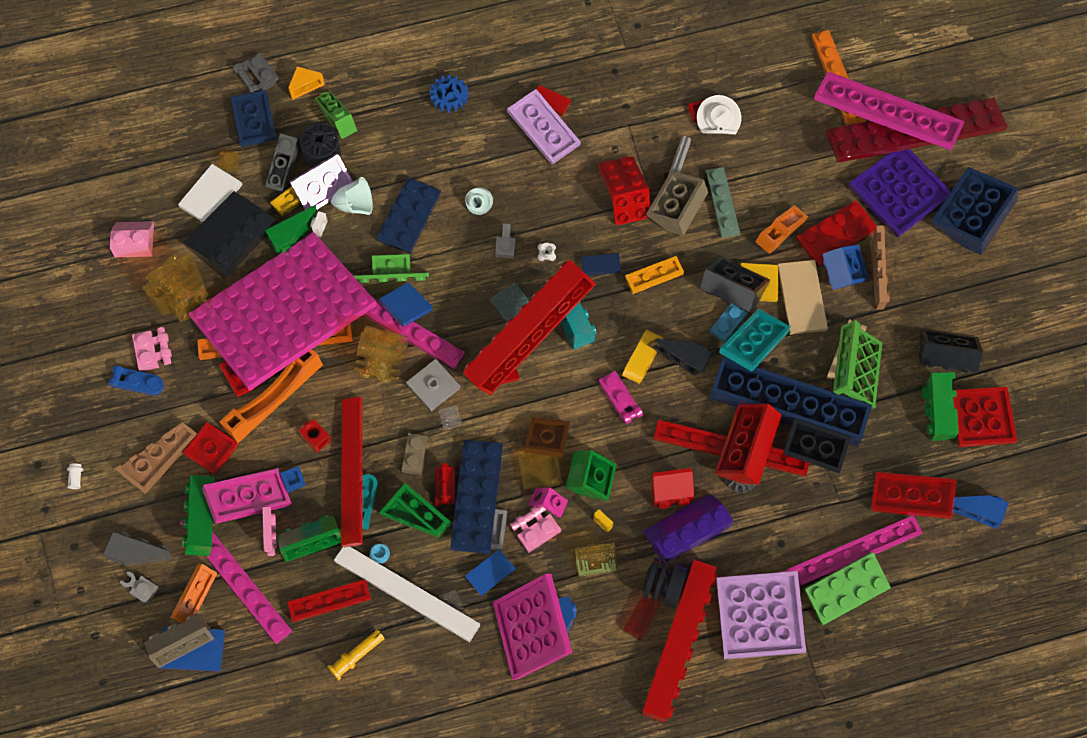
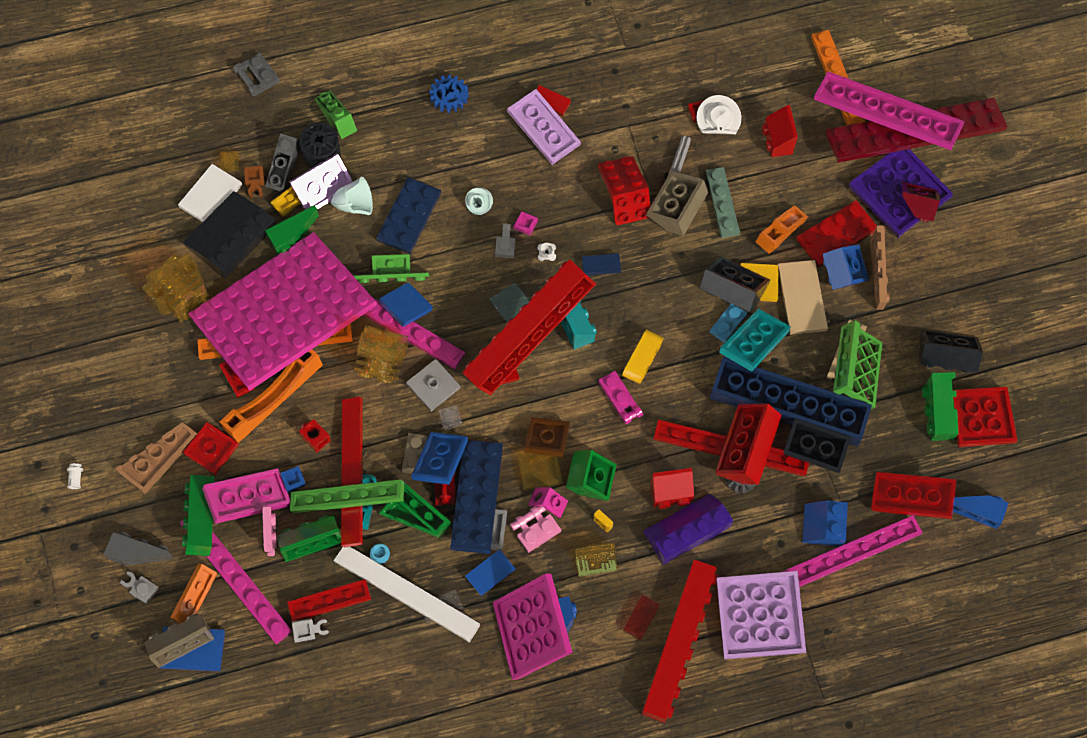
(132, 239): bright pink slope -> none
(136, 381): blue plate -> none
(145, 349): bright pink plate -> none
(253, 118): dark blue plate -> none
(254, 179): none -> dark orange plate
(304, 82): light orange slope -> none
(305, 629): none -> light grey plate
(318, 223): white plate -> none
(347, 496): none -> bright green plate
(348, 660): yellow pin -> none
(439, 458): none -> blue tile
(525, 223): none -> dark pink tile
(654, 275): light orange plate -> none
(664, 582): black wheel -> none
(687, 355): black slope -> none
(780, 132): none -> red slope
(825, 523): none -> blue slope
(846, 588): bright green plate -> none
(921, 201): none -> dark red slope
(976, 209): dark blue slope -> none

